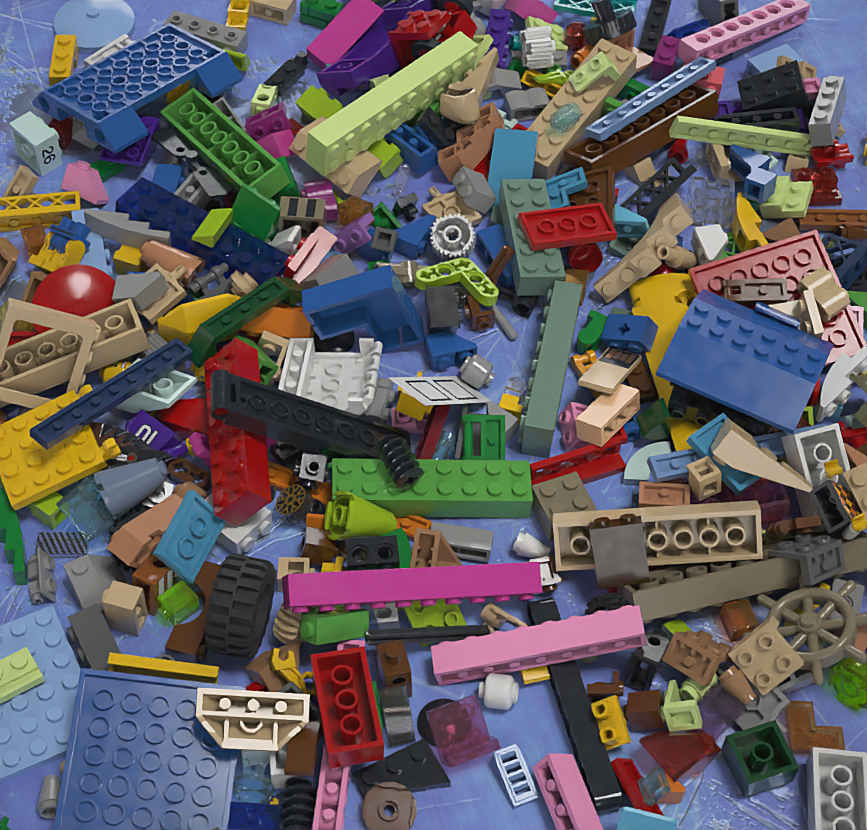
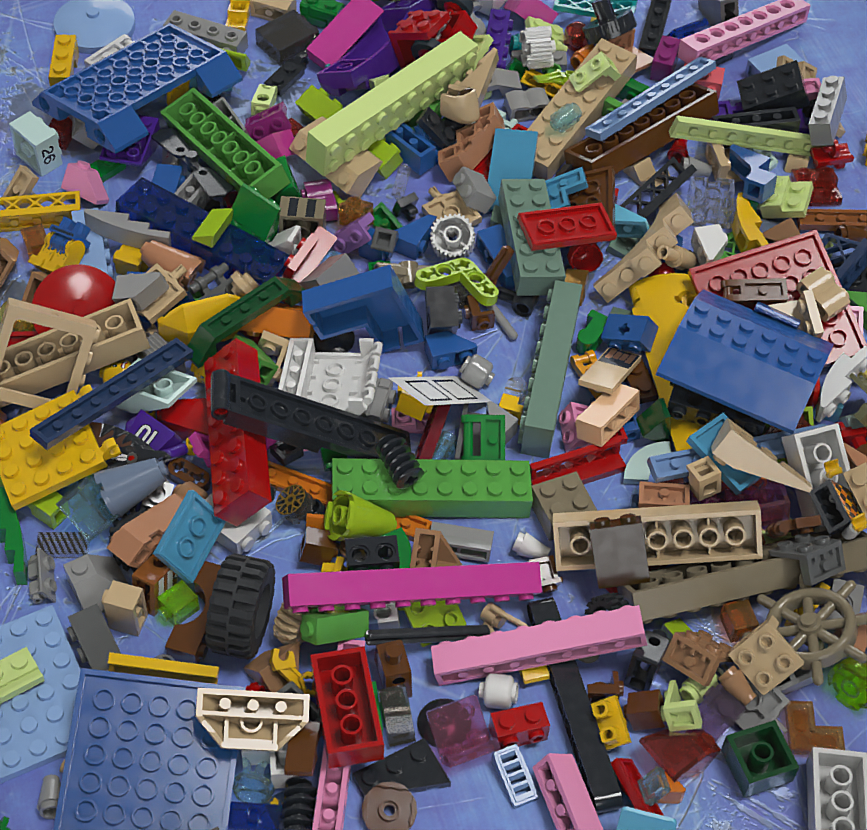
(285, 36): none -> clear smoke brick
(292, 565): tan brick -> none
(310, 470): black brick -> none
(520, 725): none -> red brick
(703, 169): none -> light grey cone

